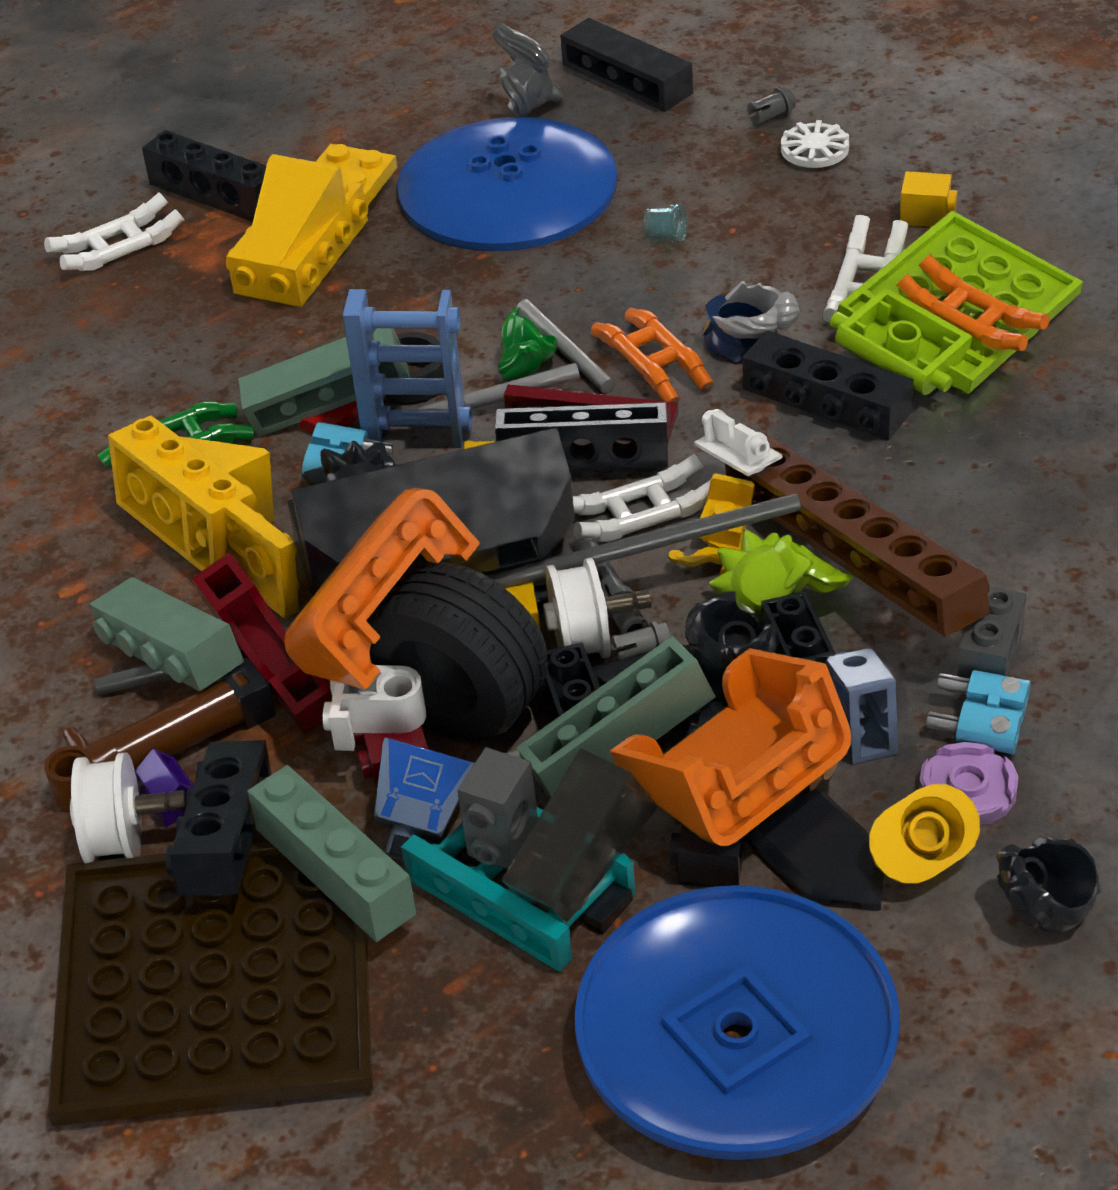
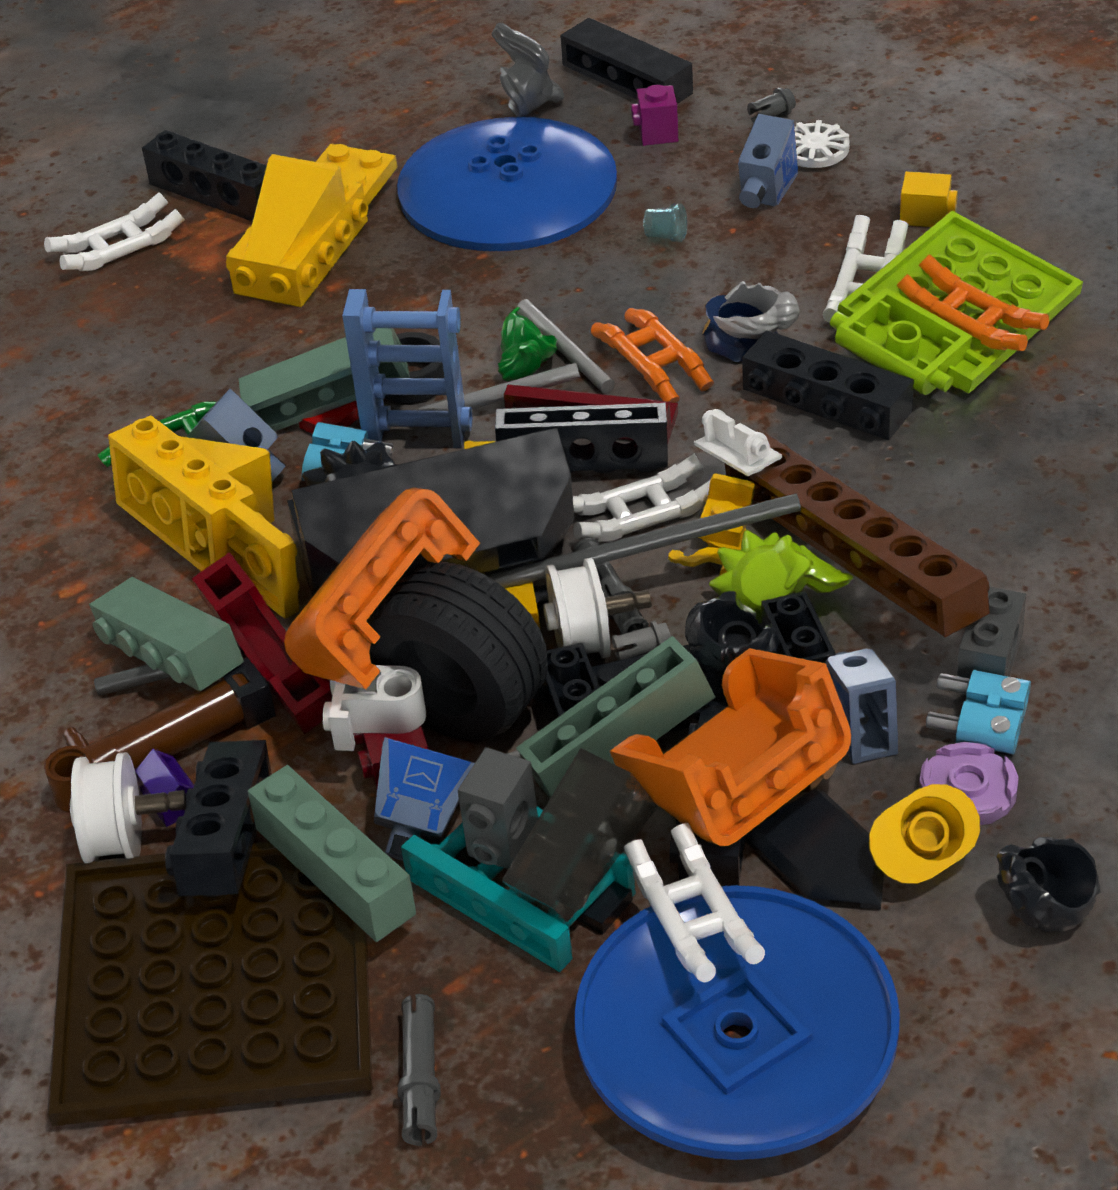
(236, 423): none -> sand blue torso
(419, 1086): none -> dark grey pin
(656, 115): none -> magenta brick
(700, 882): none -> white piece
(768, 161): none -> sand blue torso

